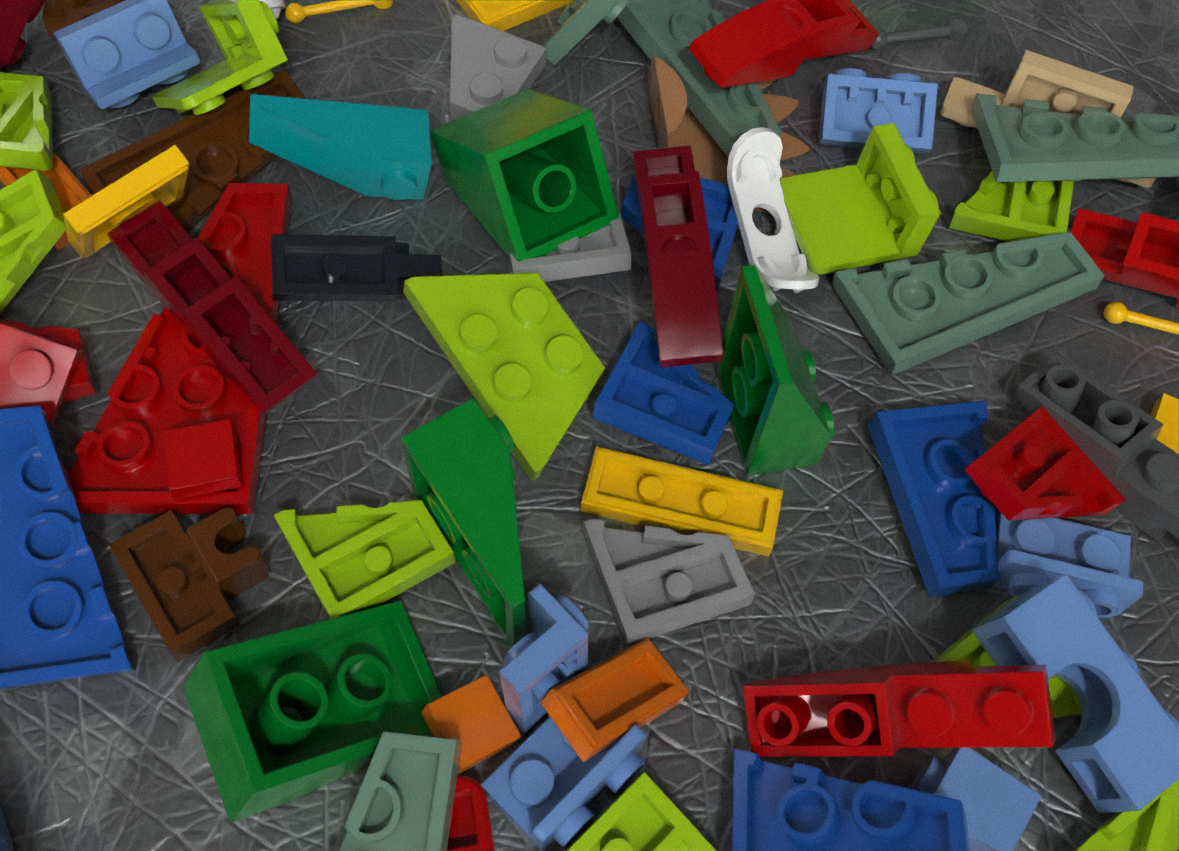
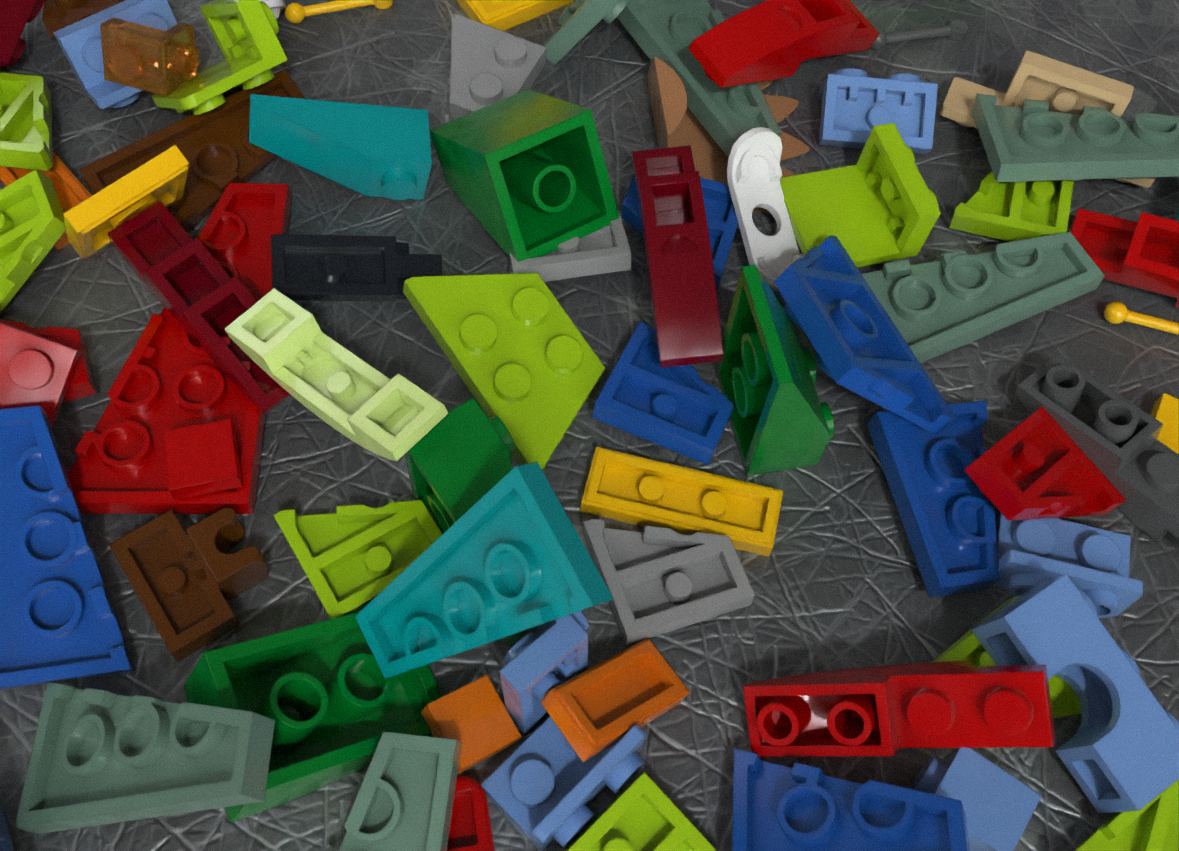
(138, 759): none -> sand green wing
(148, 56): none -> clear orange bracket
(332, 381): none -> yellowish green slope
(486, 578): none -> teal wing
(857, 337): none -> blue wing

